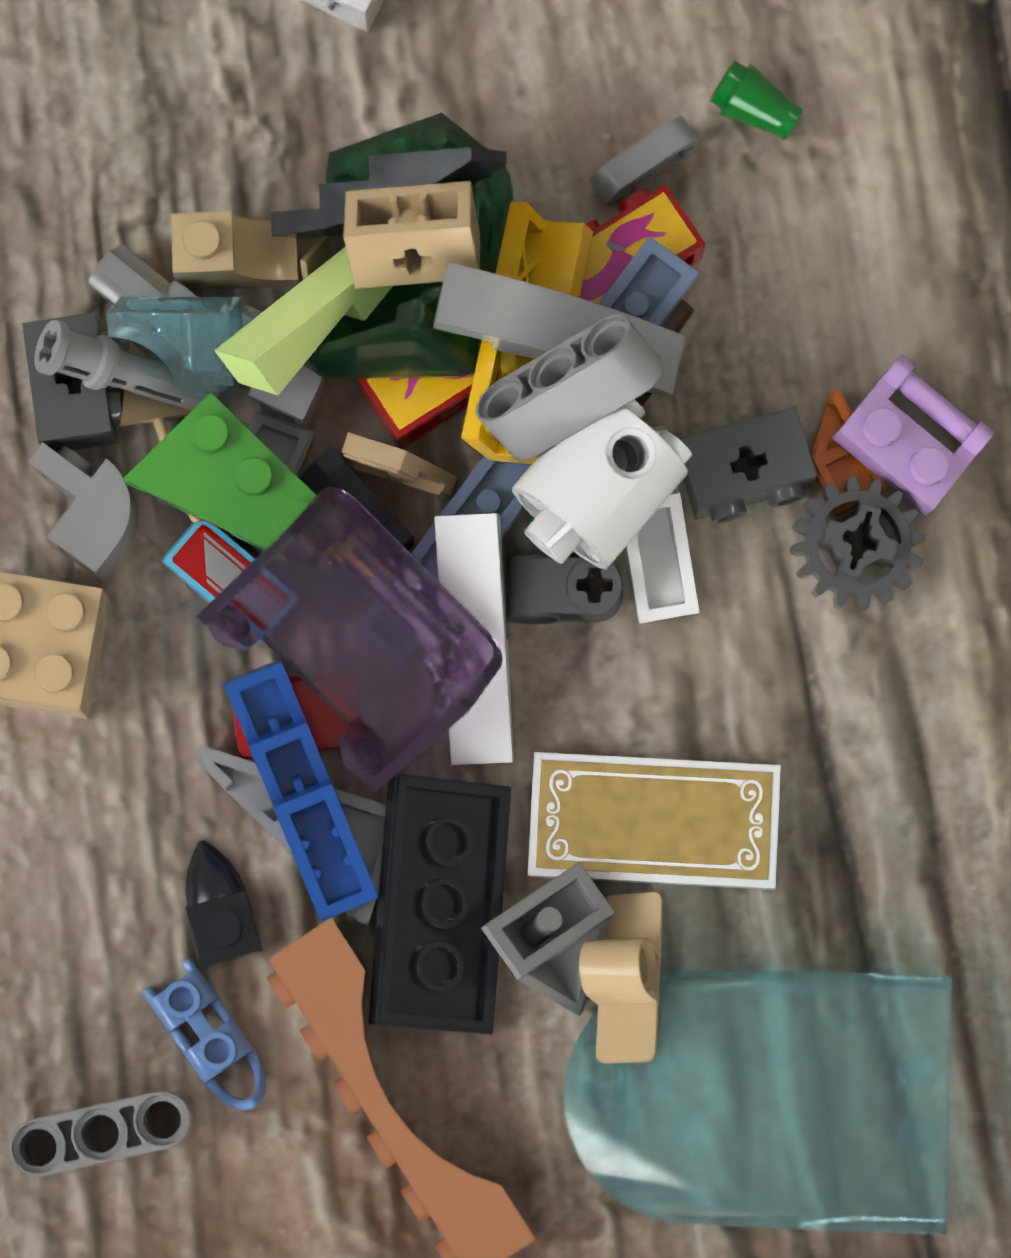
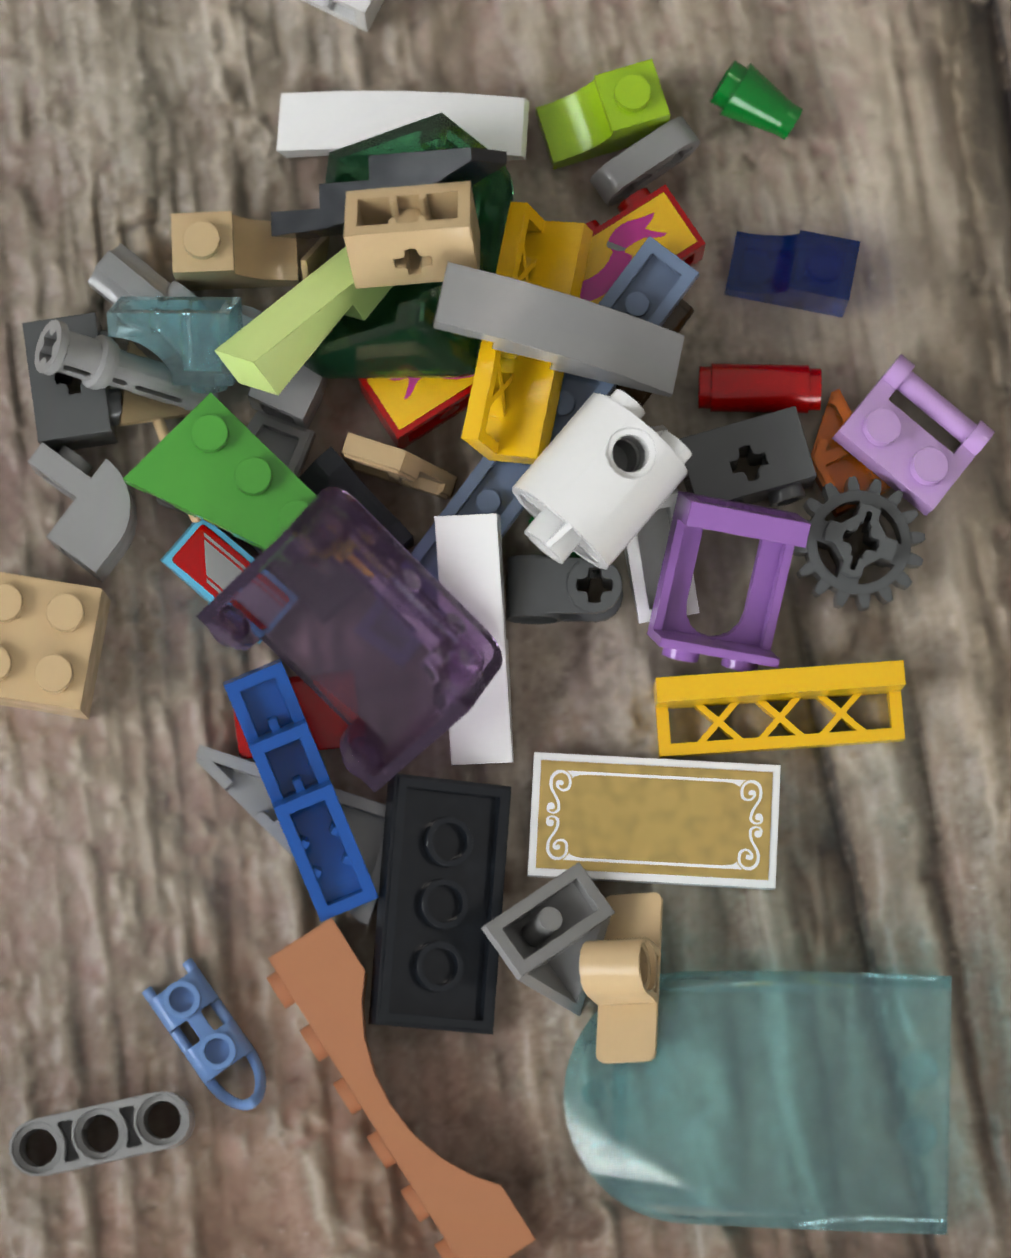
(219, 909): black plate -> none
(331, 120): none -> white slope
(569, 387): light grey beam -> none
(604, 115): none -> lime arch
(752, 637): none -> medium lavender panel
(759, 388): none -> red piece
(775, 686): none -> yellow fence
(794, 270): none -> clear blue arch

